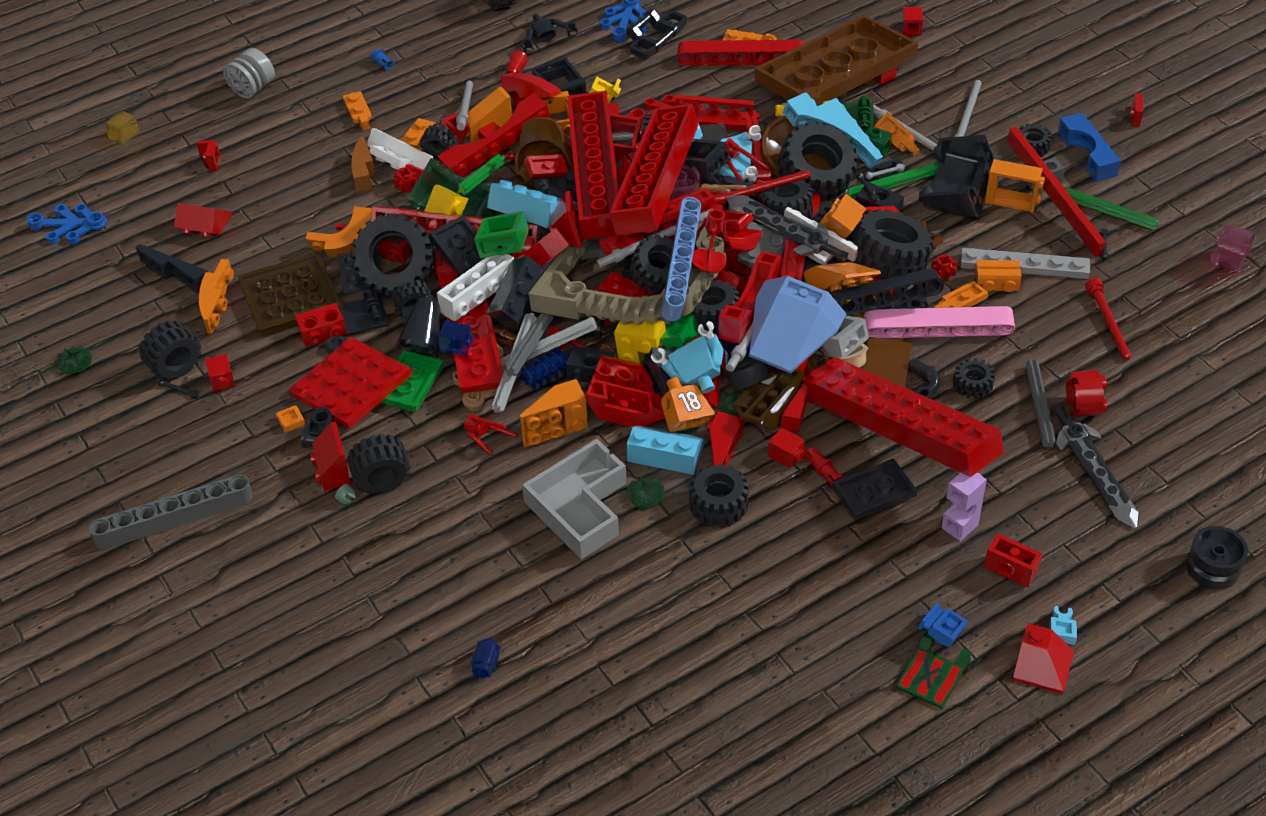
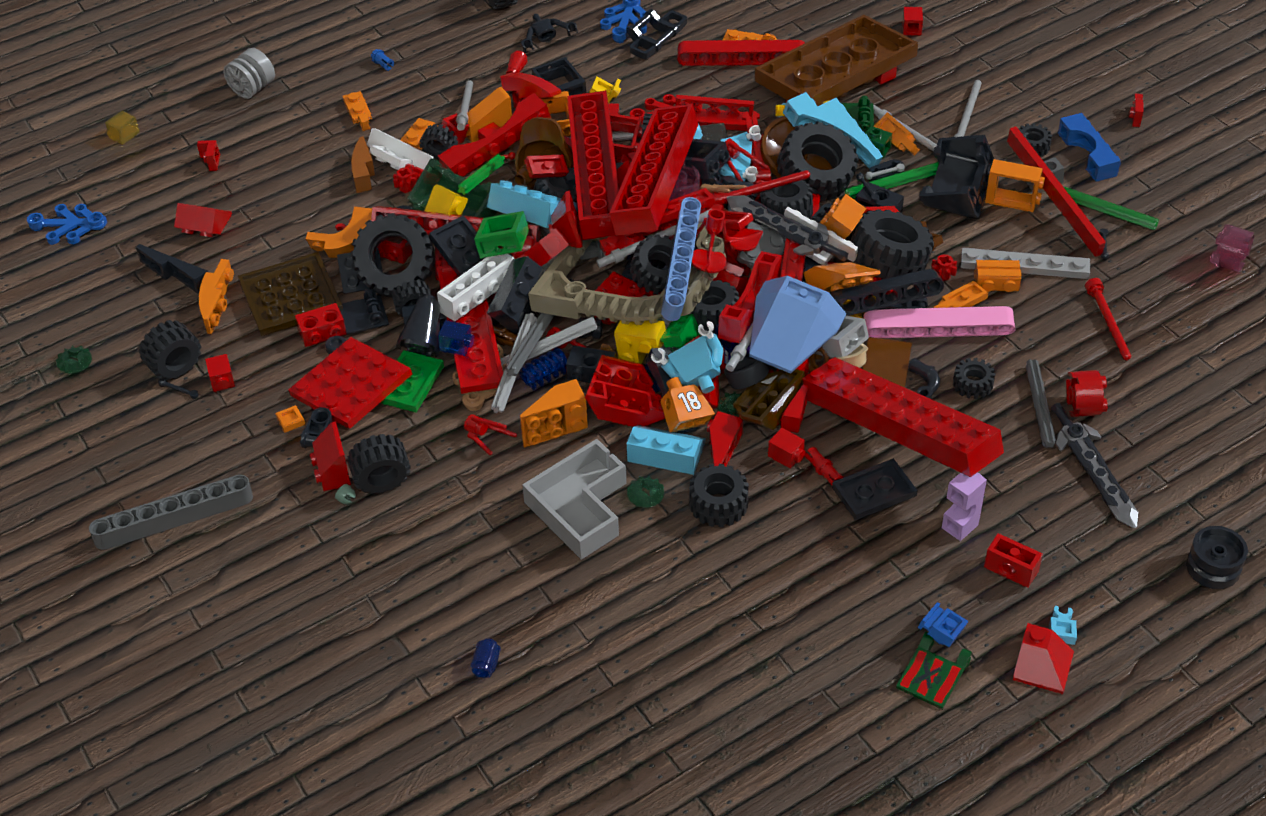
(734, 269): none -> tile

